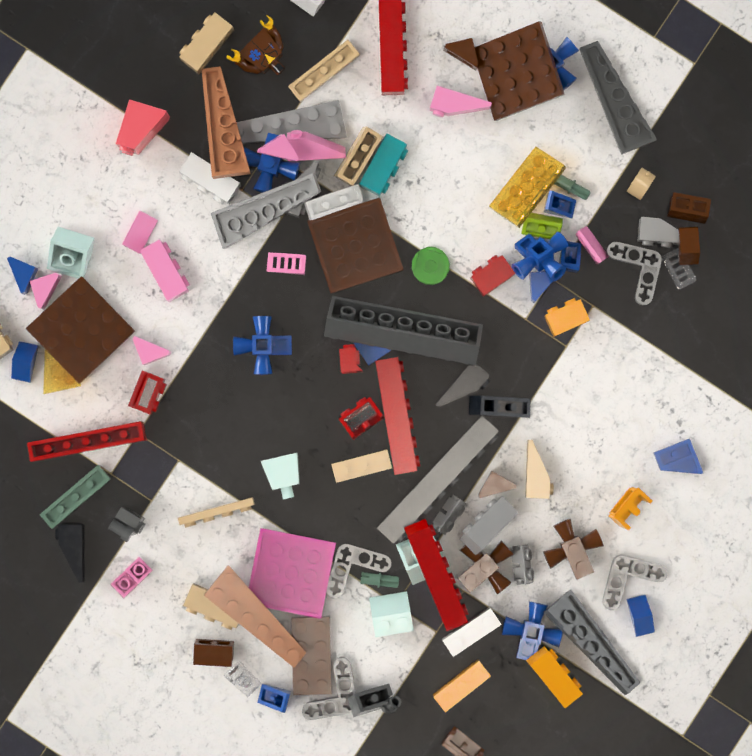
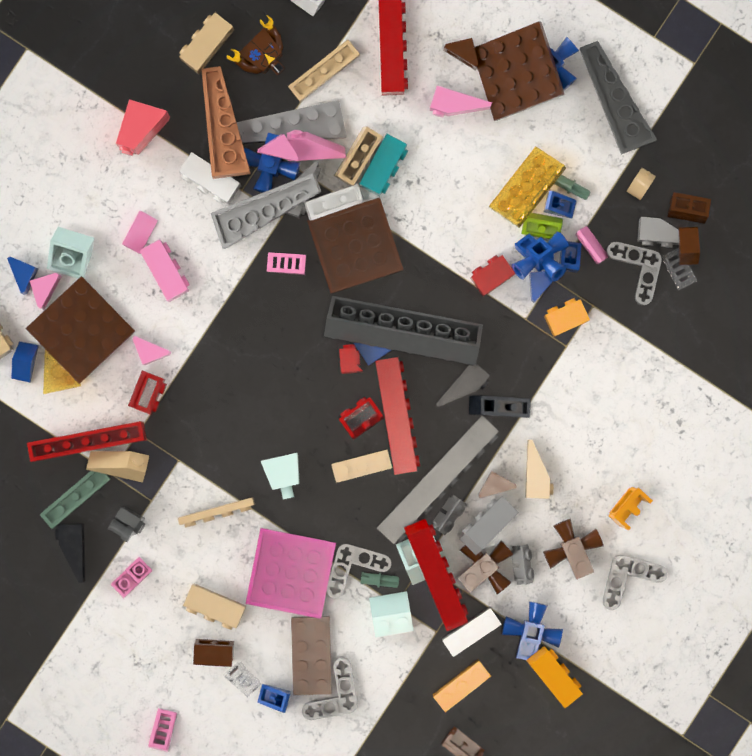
(119, 463): none -> tan slope
(167, 739): none -> bright pink slope
(244, 607): nougat wing -> none
(263, 345): blue brick -> none
(373, 700): dark grey hinge -> none
(430, 265): bright green tile -> none
(583, 631): dark grey wing -> none
(641, 615): blue slope -> none
(678, 458): wing -> none

